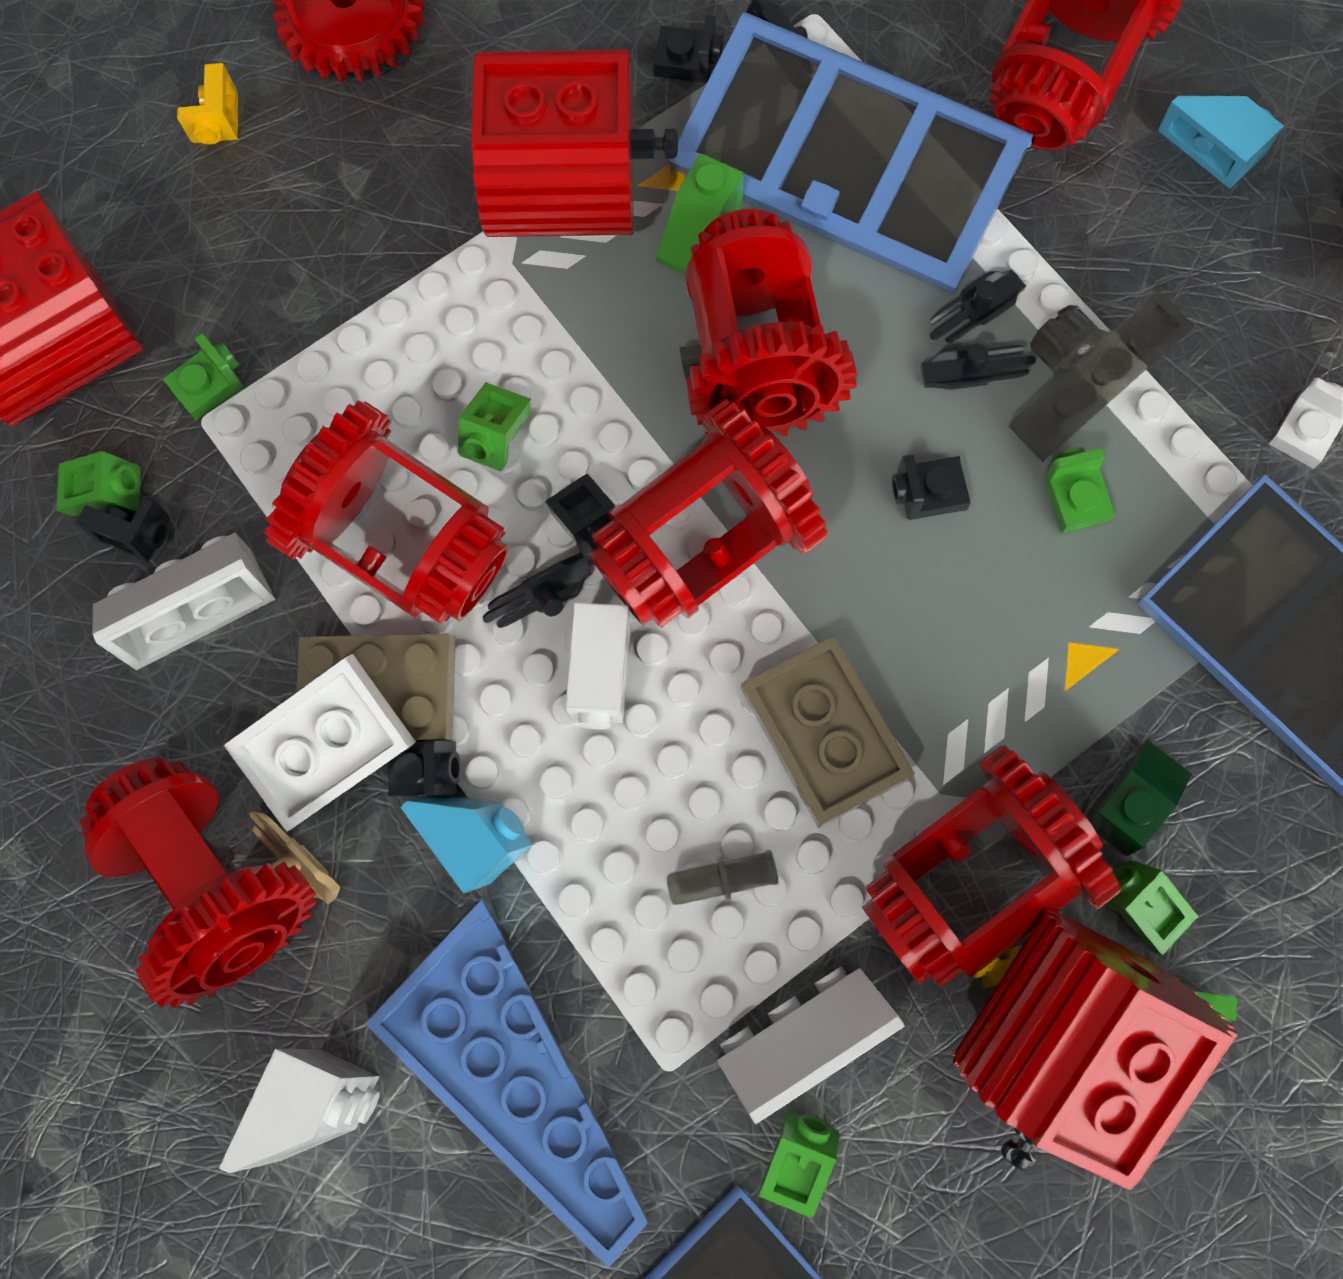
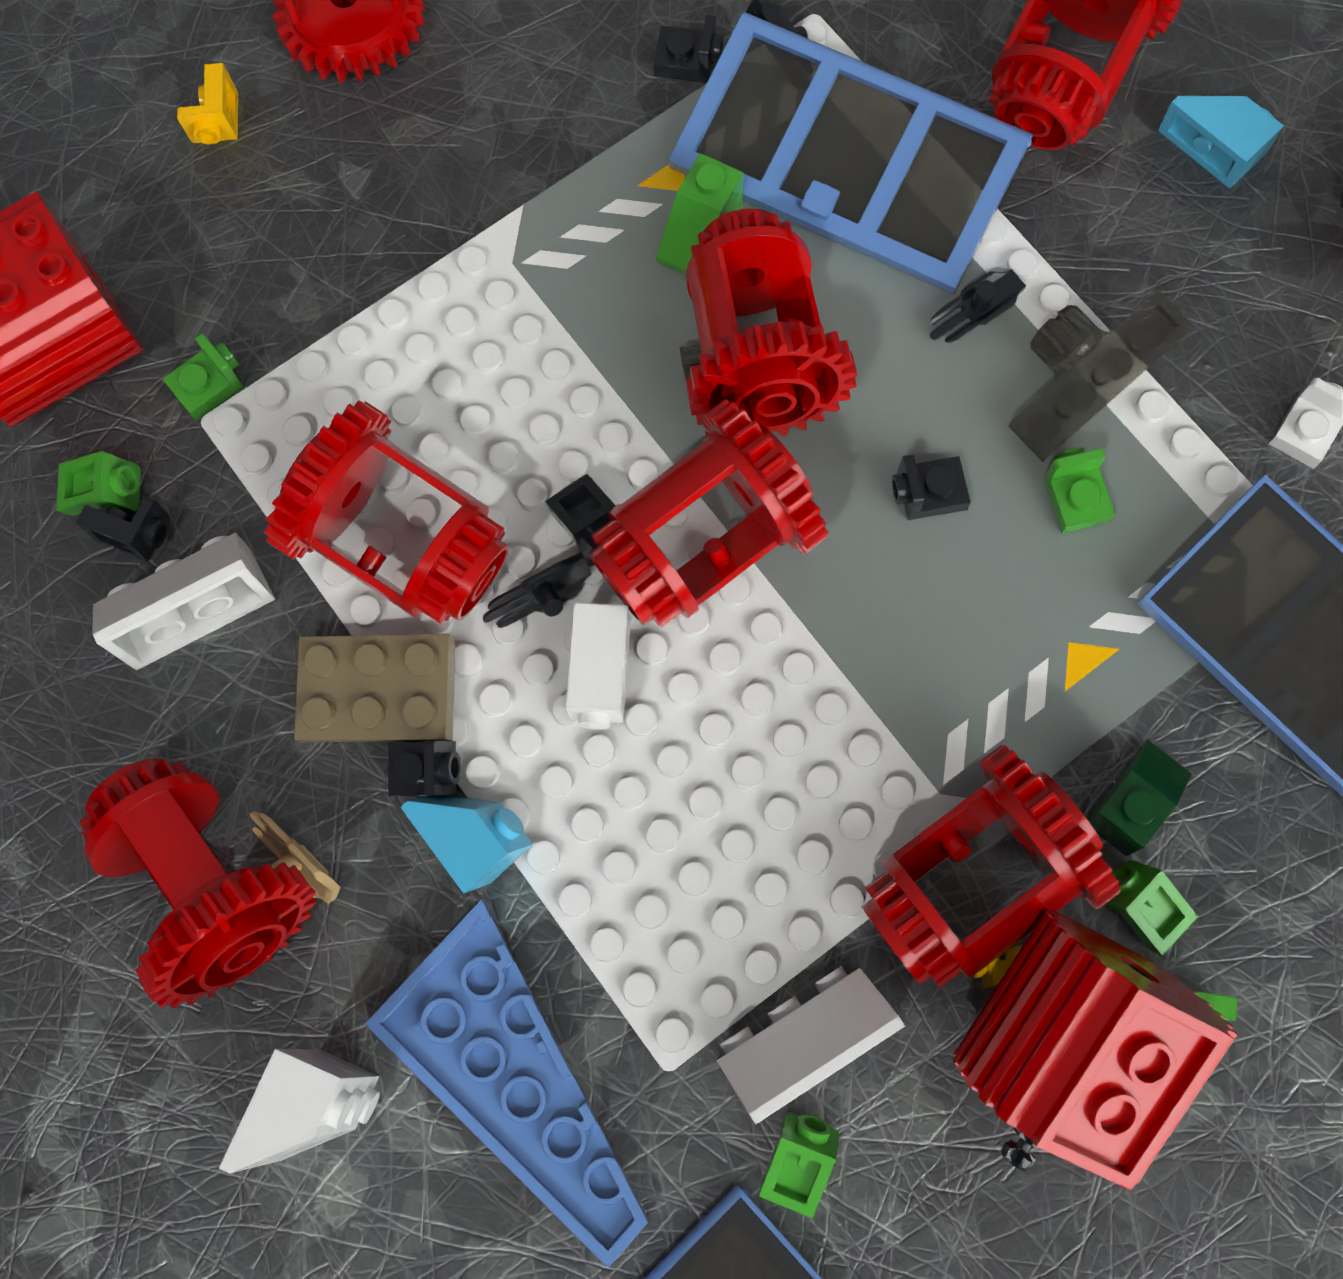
(319, 742): white plate -> none
(490, 425): bright green bracket -> none
(557, 143): red piece -> none
(722, 878): clear smoke axle -> none
(826, 731): dark tan plate -> none
(970, 368): black piece -> none

